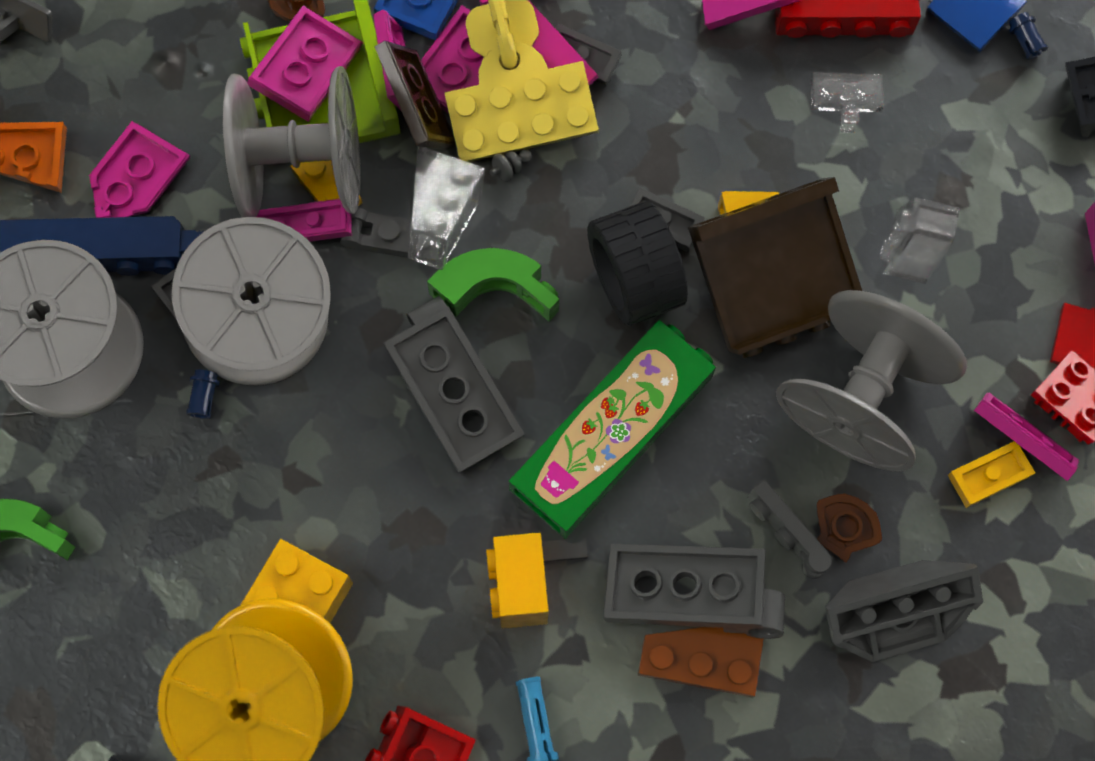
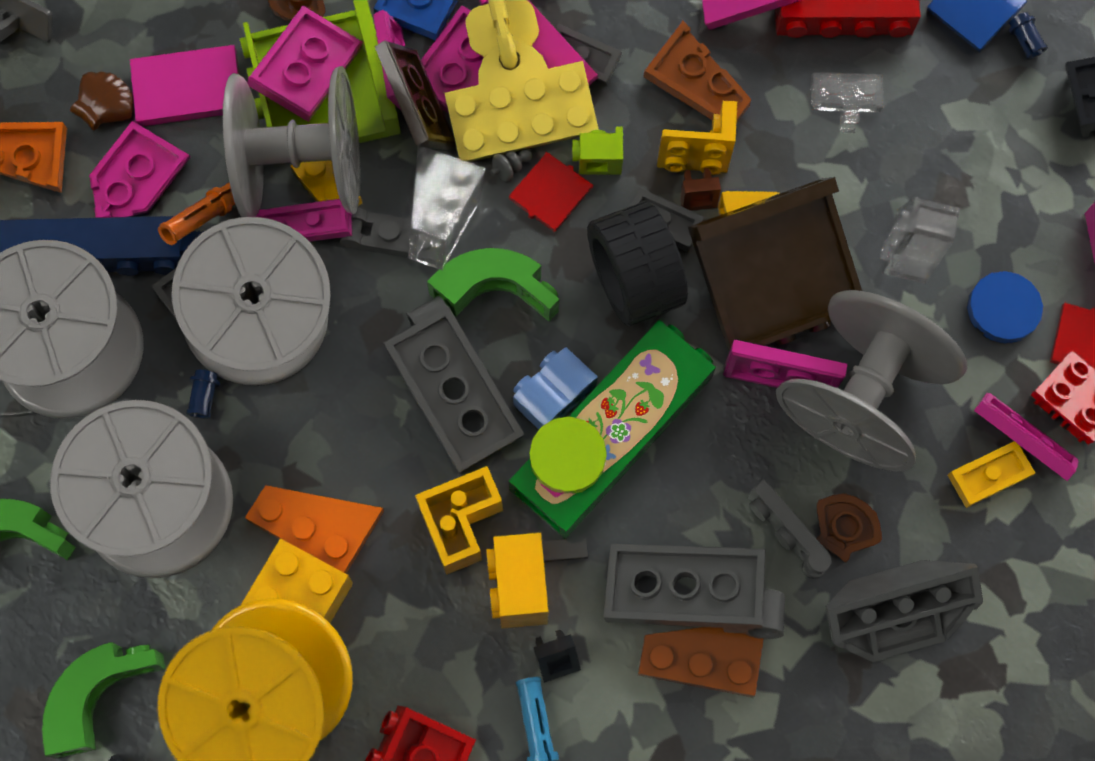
(71, 703): none -> bright green arch
(102, 99): none -> reddish brown animal
(141, 489): none -> light grey piece
(181, 84): none -> dark pink tile
(216, 203): none -> orange pin
(316, 524): none -> orange wing
(451, 510): none -> yellow brick
(550, 192): none -> red piece
(555, 389): none -> medium blue brick
(556, 657): none -> black tile
(567, 455): none -> lime tile
(599, 152): none -> lime brick
(692, 76): none -> dark orange wing
(700, 193): none -> copper tile
(701, 150): none -> yellow bracket
(774, 366): none -> dark pink tile
(1005, 307): none -> blue tile

